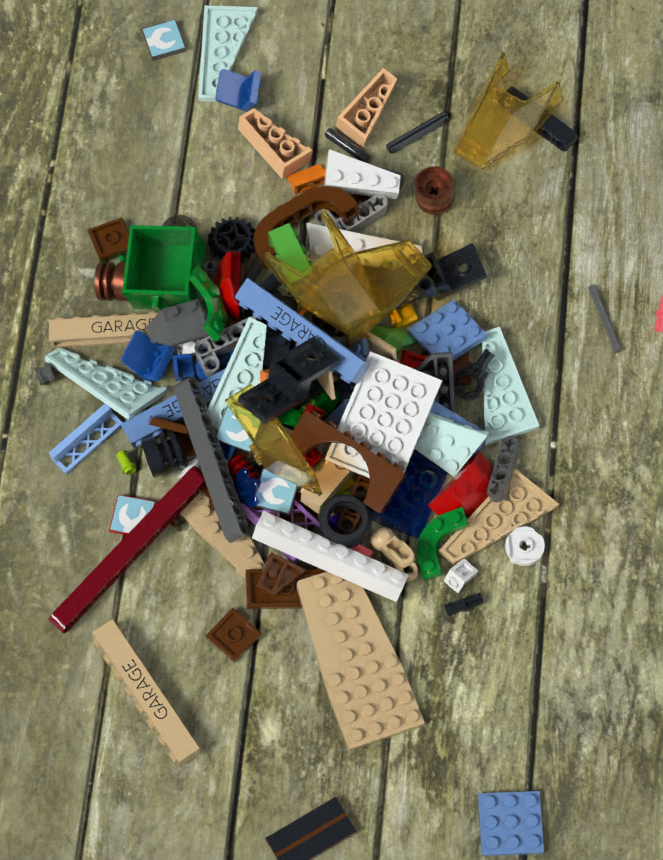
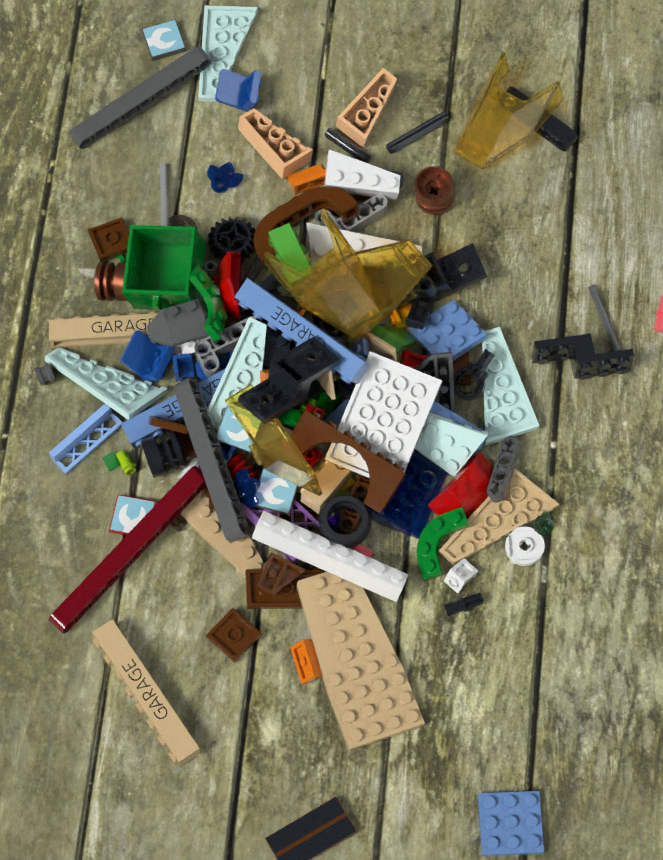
(111, 461): none -> green piece
(140, 97): none -> dark grey beam
(164, 194): none -> light grey piece
(225, 176): none -> clear blue plate
(306, 661): none -> orange panel
(394, 550): tan piece -> none
(419, 313): none -> black hinge
(544, 523): none -> clear green plant
(582, 356): none -> black bracket

